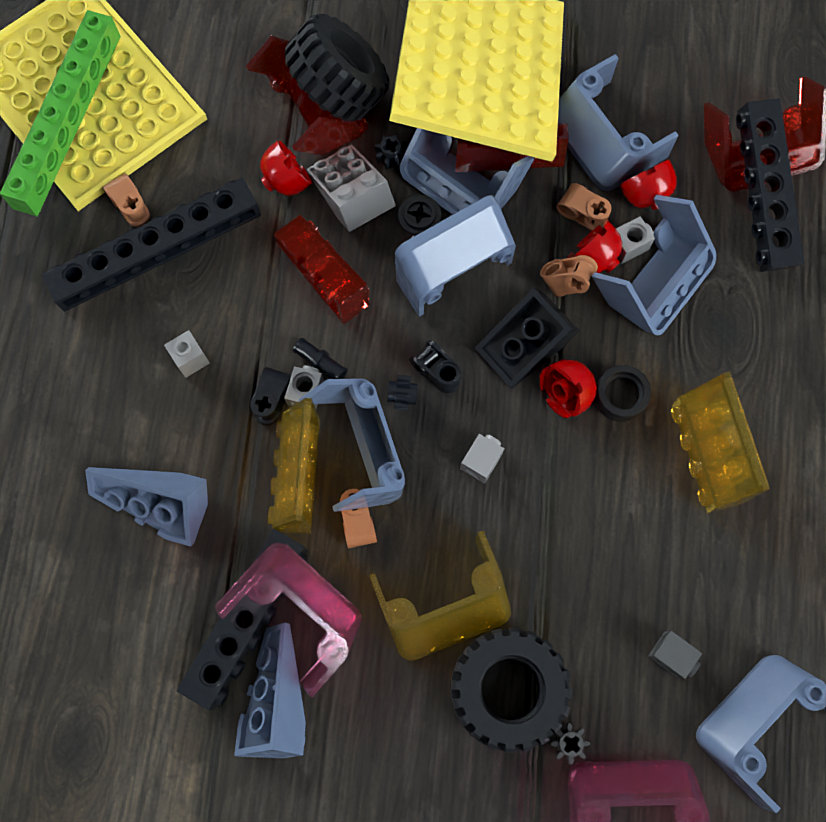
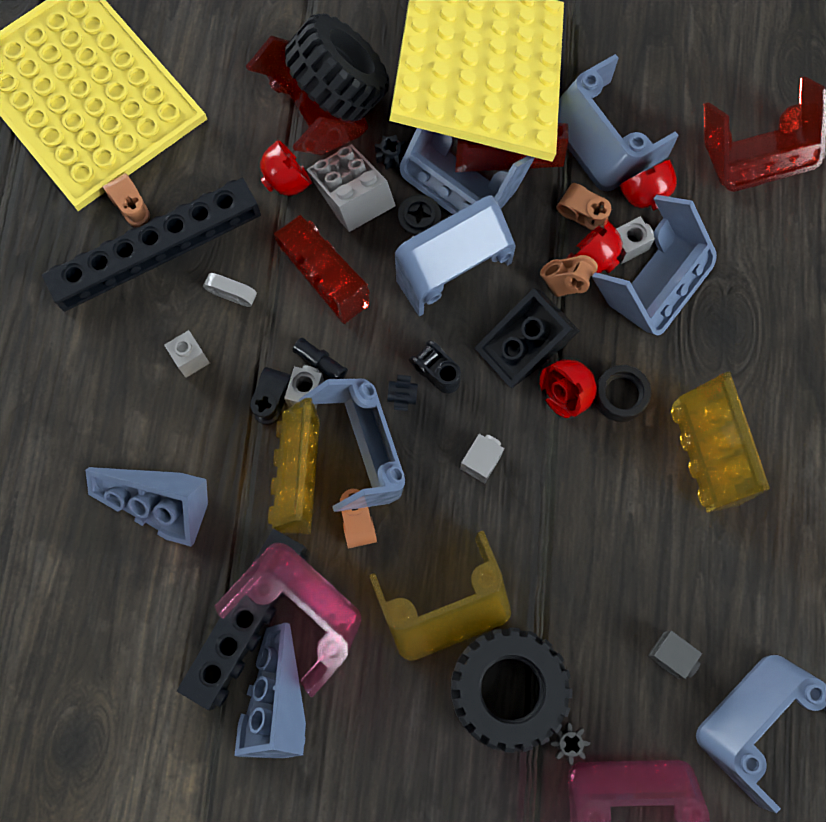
(61, 114): bright green brick -> none
(230, 289): none -> light grey beam
(777, 172): black brick -> none

